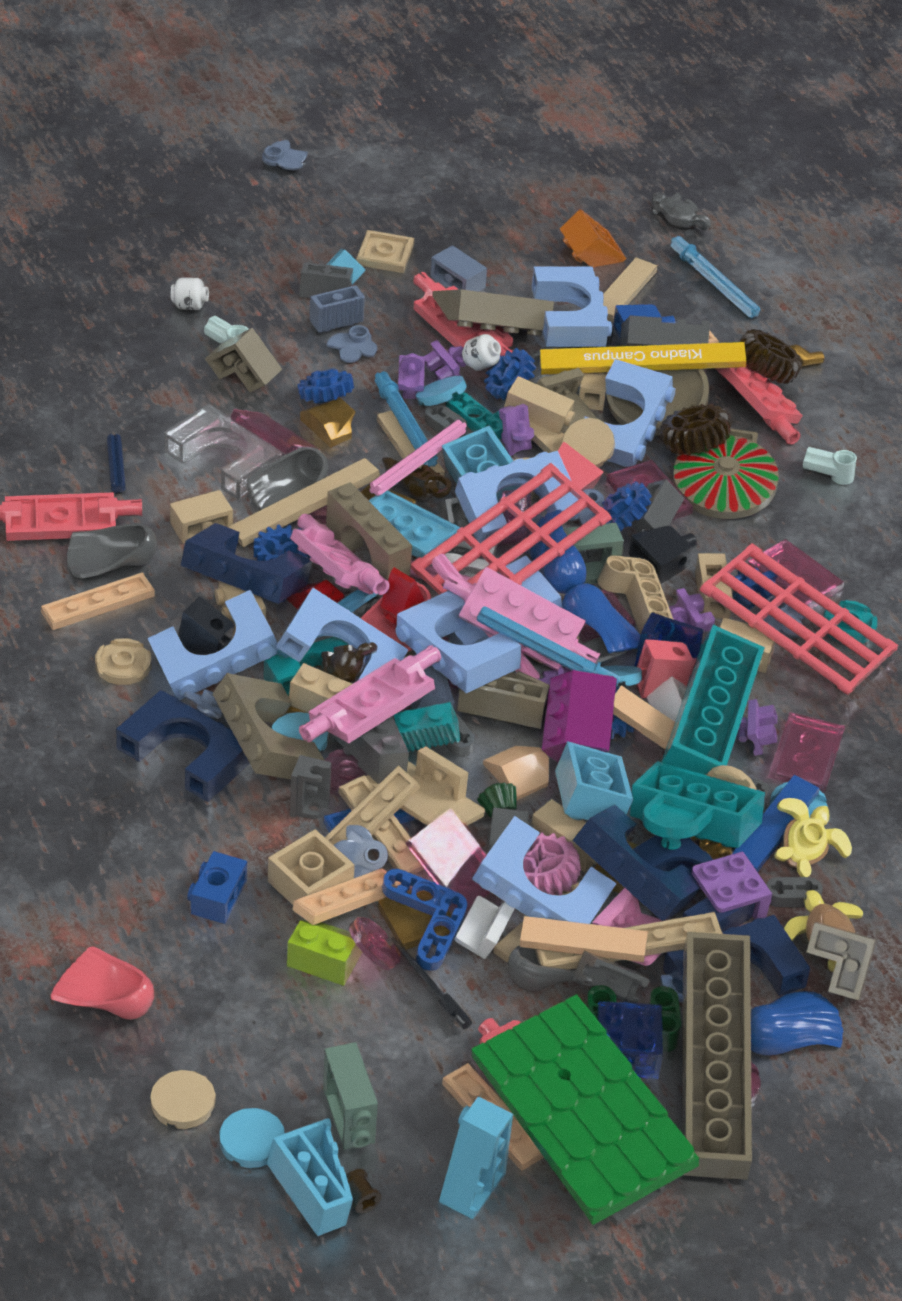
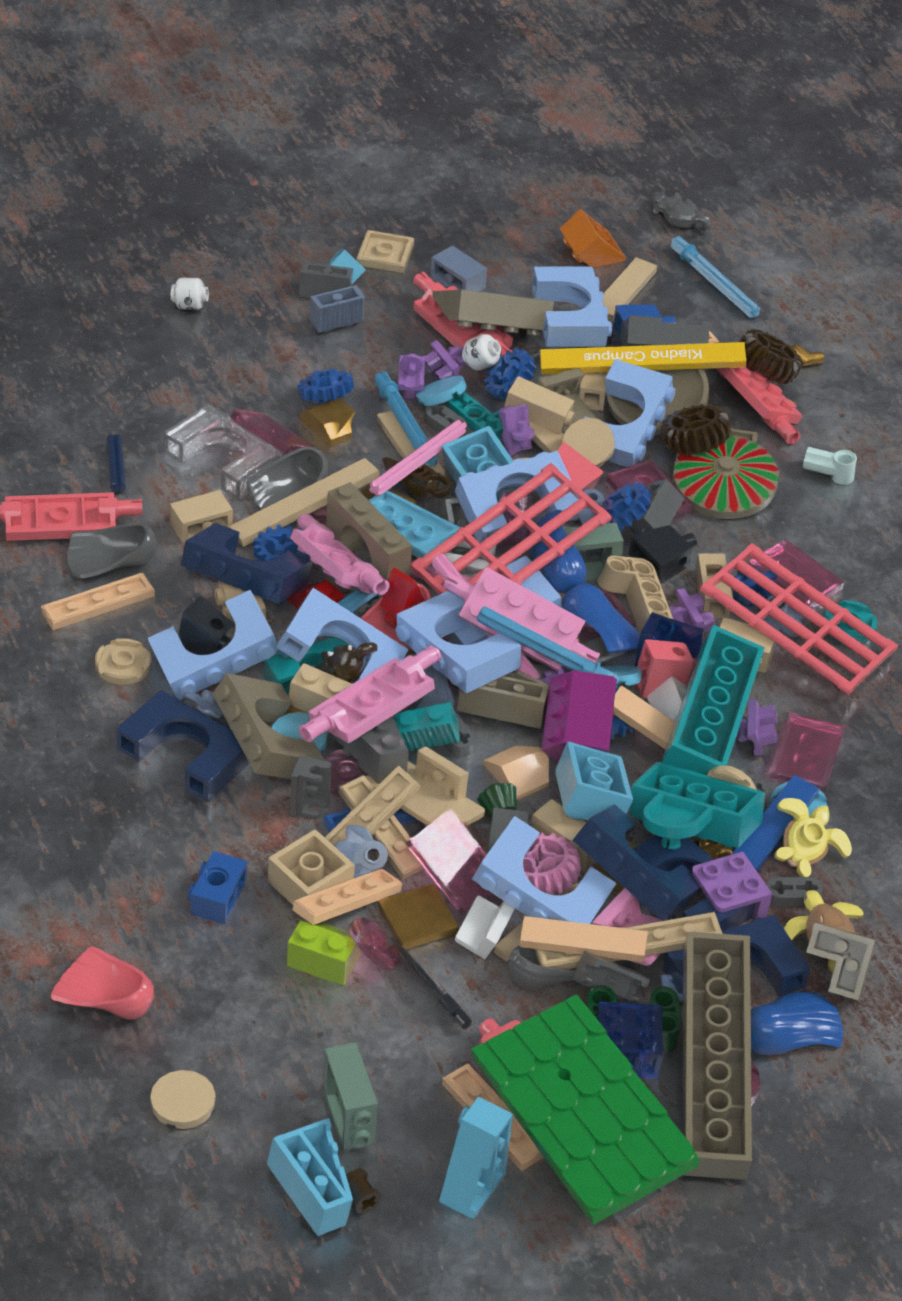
(221, 330): light aqua piece -> none
(247, 358): dark tan brick -> none
(248, 1136): medium azure tile -> none
(281, 155): sand blue plate -> none
(353, 344): sand blue plate -> none
(436, 907): blue beam -> none

